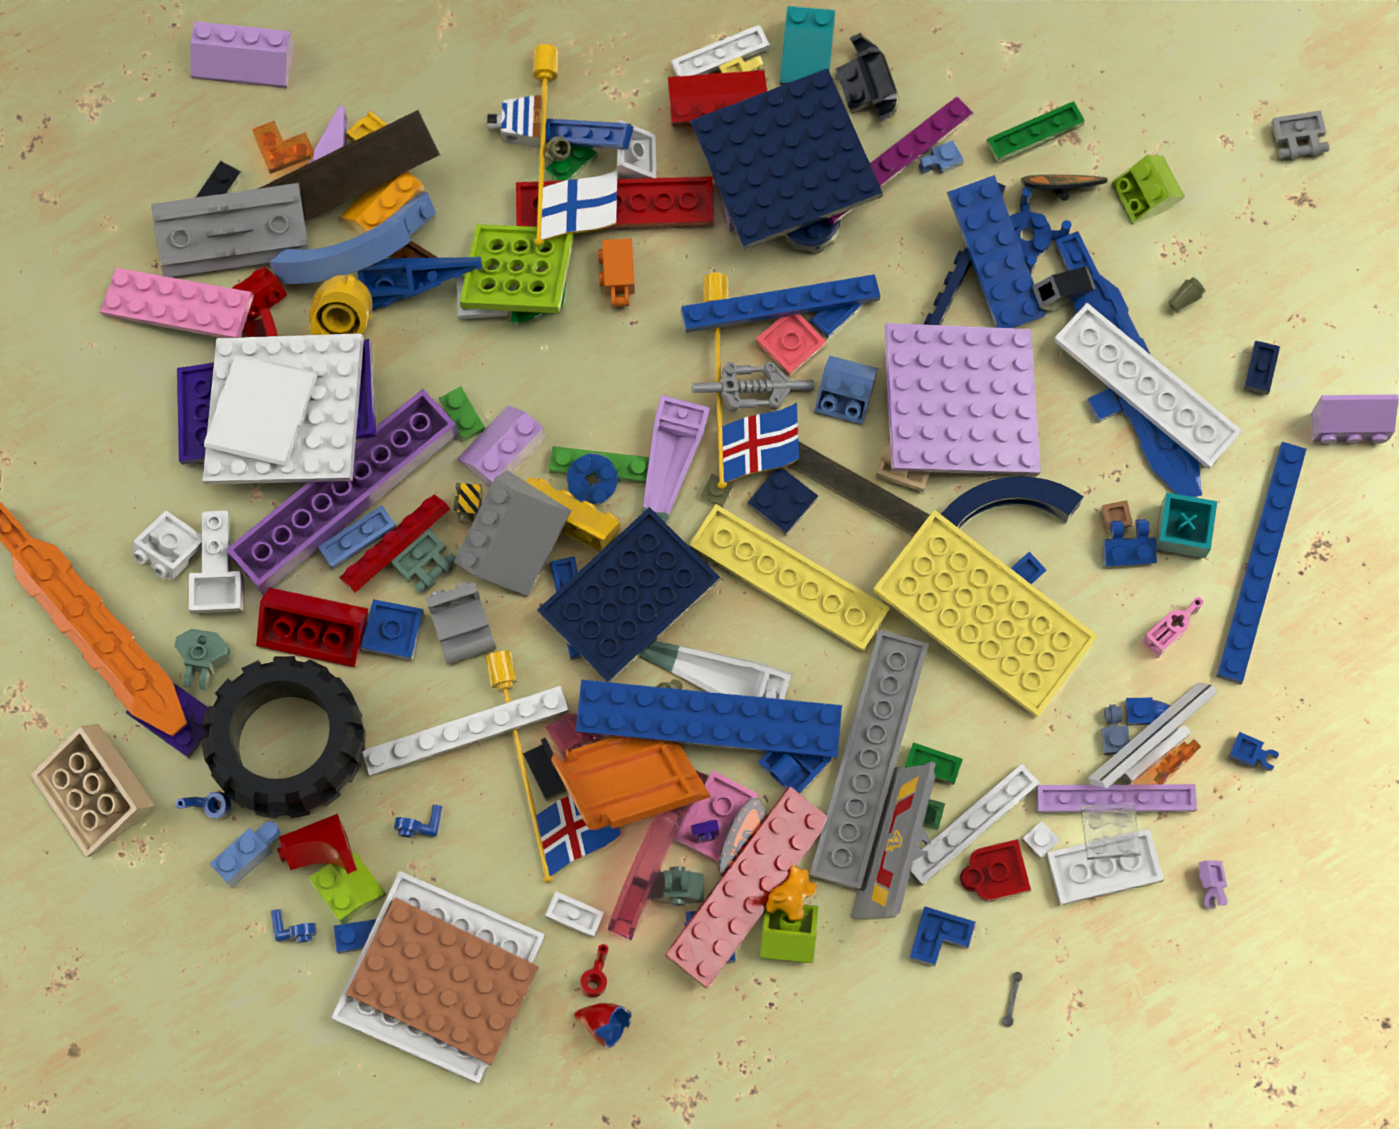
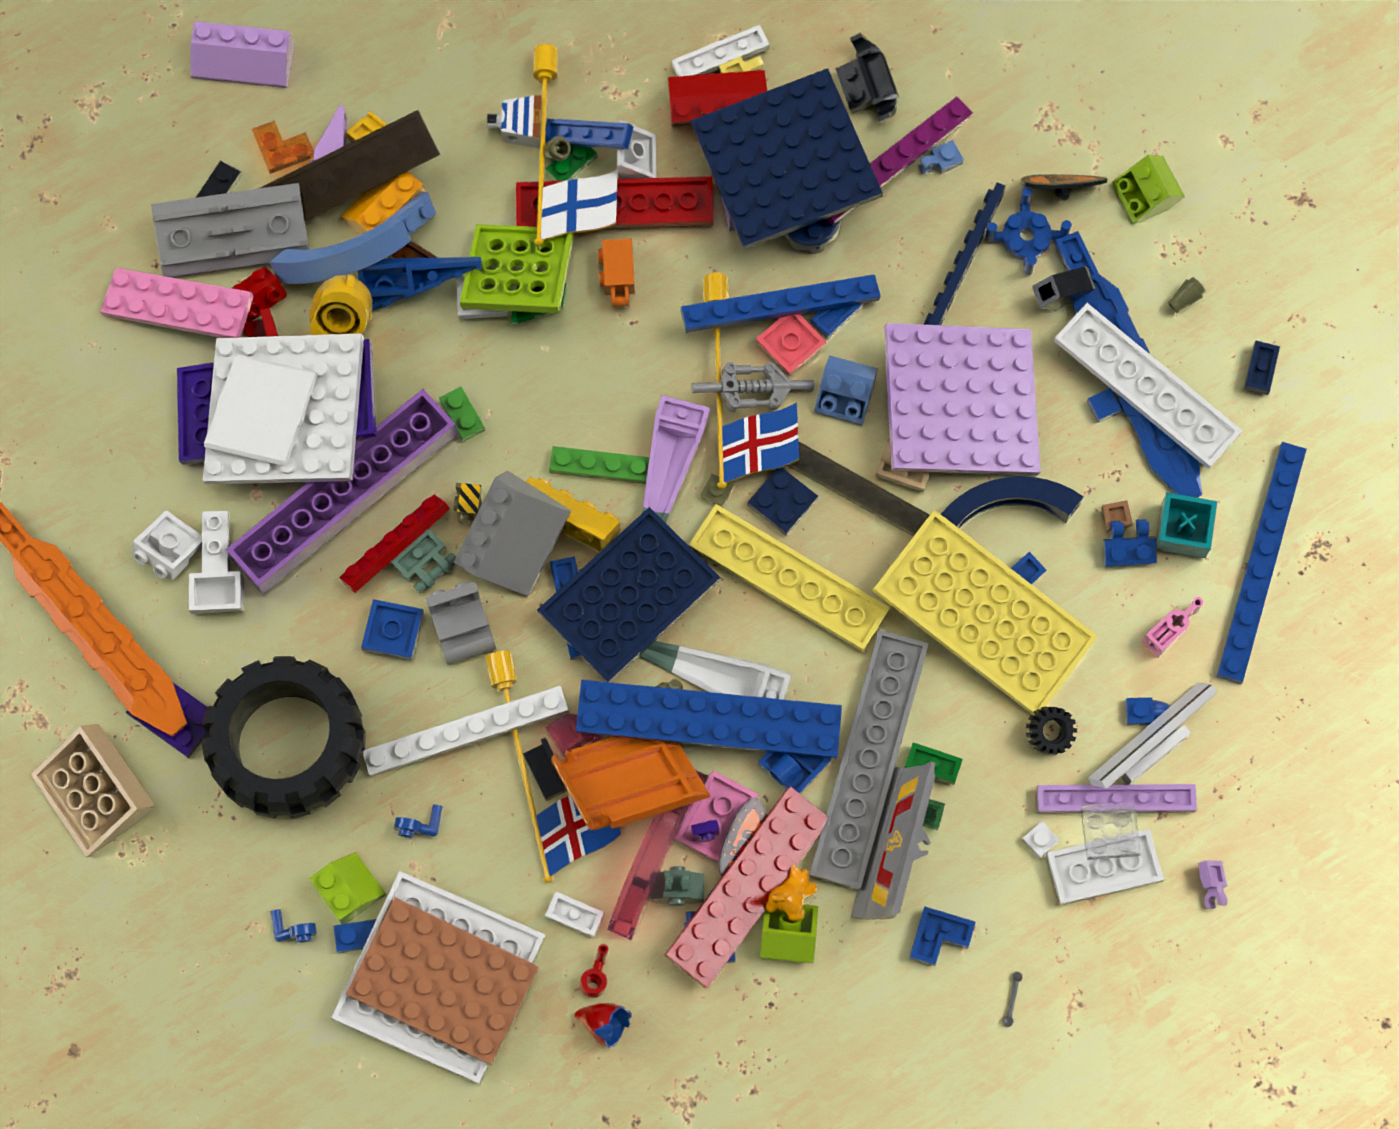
(201, 657): sand green hinge -> none
(209, 804): blue plate -> none
(245, 853): medium blue brick -> none
(311, 626): red slope -> none
(316, 844): red arch -> none
(357, 537): medium blue plate -> none
(503, 445): lavender slope -> none
(584, 466): blue plate -> none
(806, 42): teal slope -> none
(973, 823): white plate -> none
(995, 253): blue plate -> none
(996, 872): red plate -> none
(1035, 131): green plate -> none
(1036, 730): none -> black tyre
(1114, 737): sand blue plate -> none
(1172, 764): clear orange plate -> none
(1249, 751): blue plate -> none
(1300, 127): light grey plate -> none
(1354, 418): lavender slope -> none

